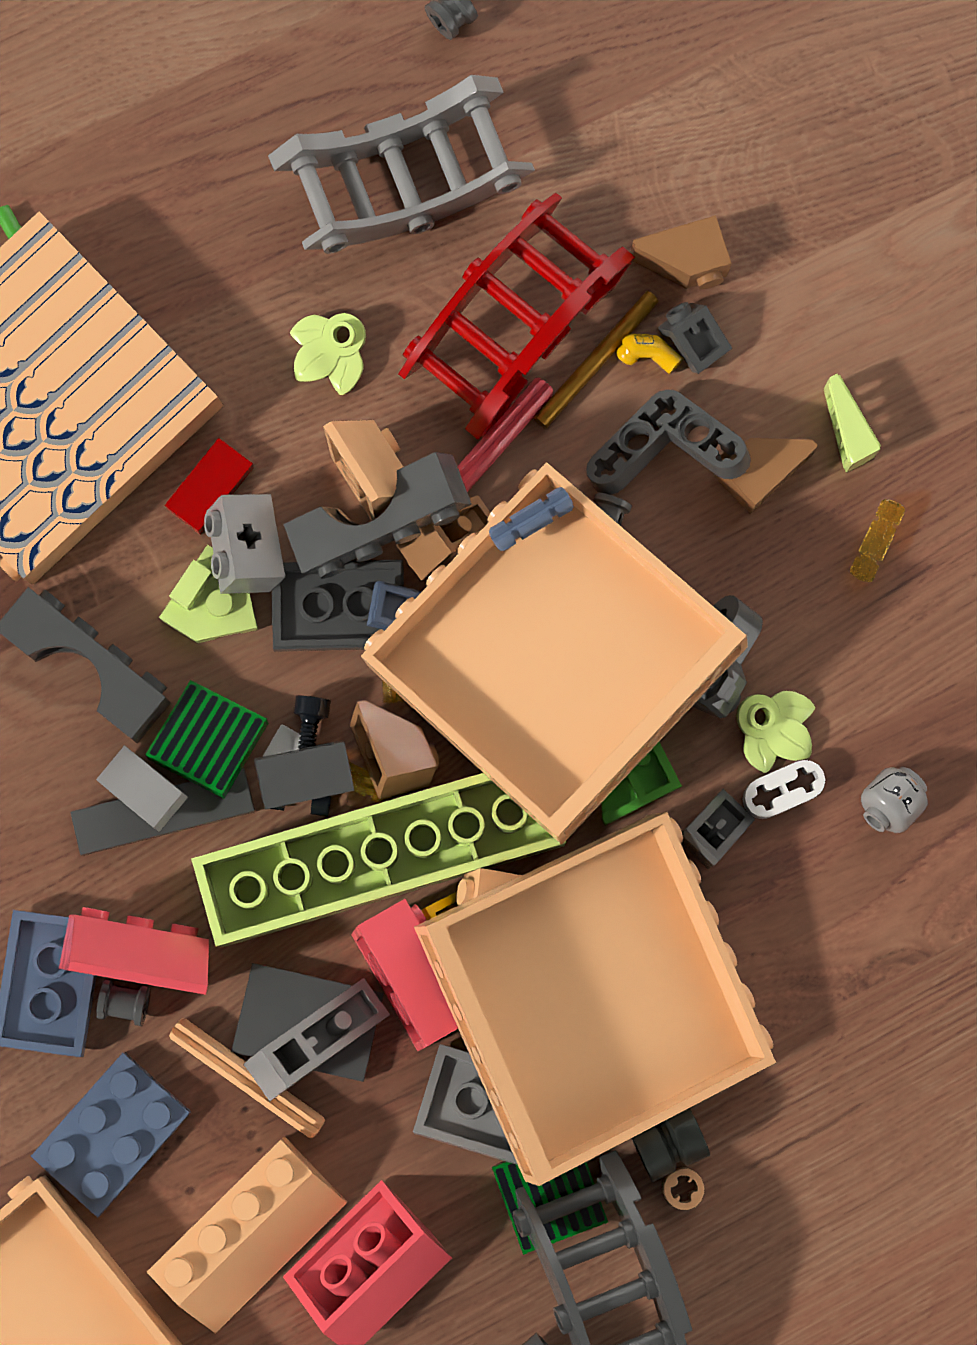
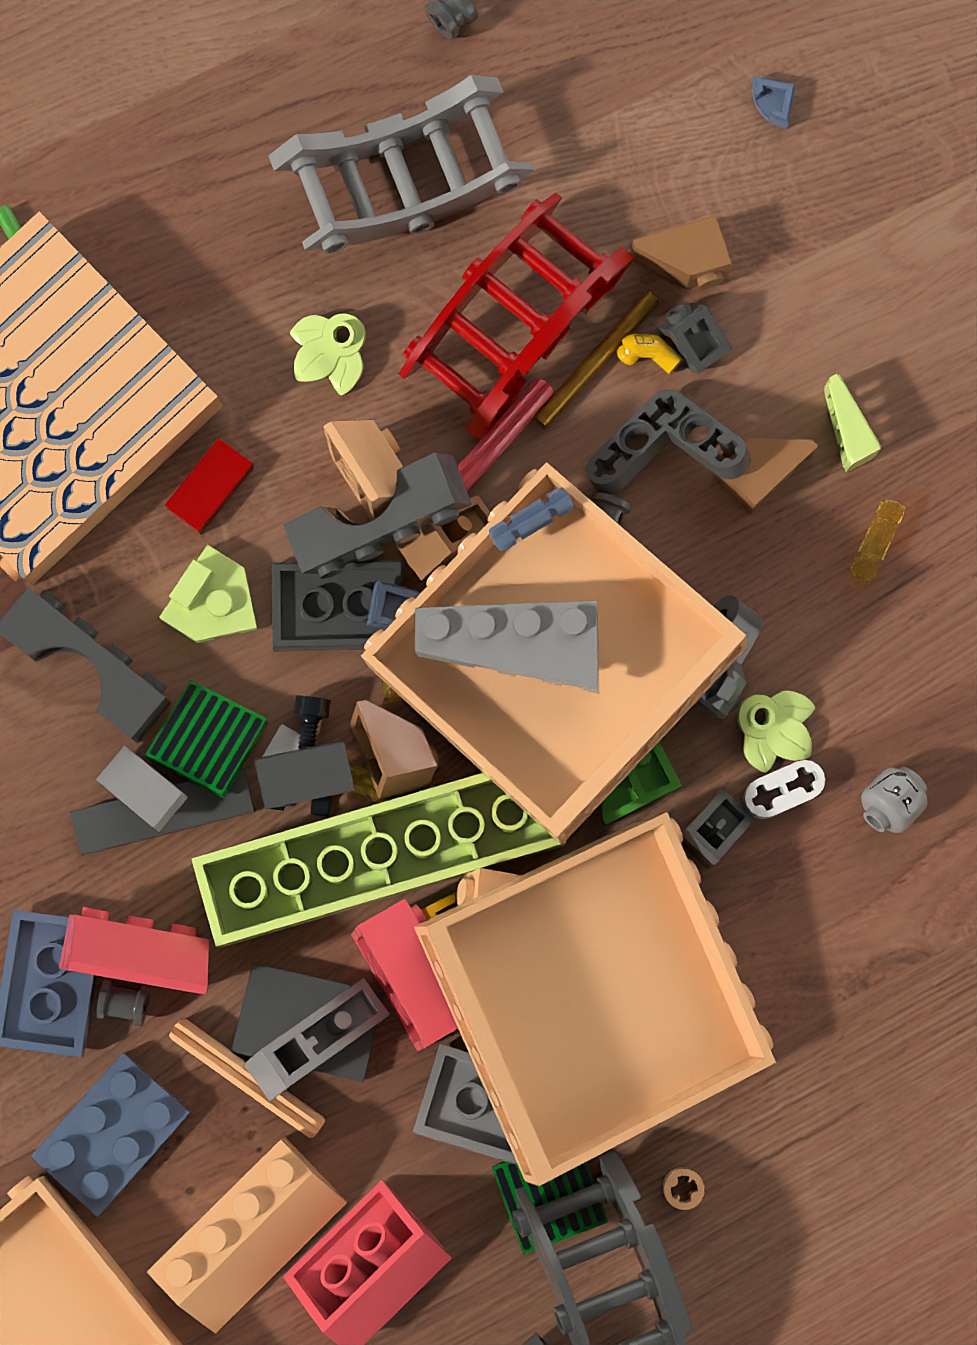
(244, 543): light grey brick -> none
(524, 639): none -> light grey wing
(670, 1143): pearl dark grey wheel -> none
(773, 100): none -> sand blue tile

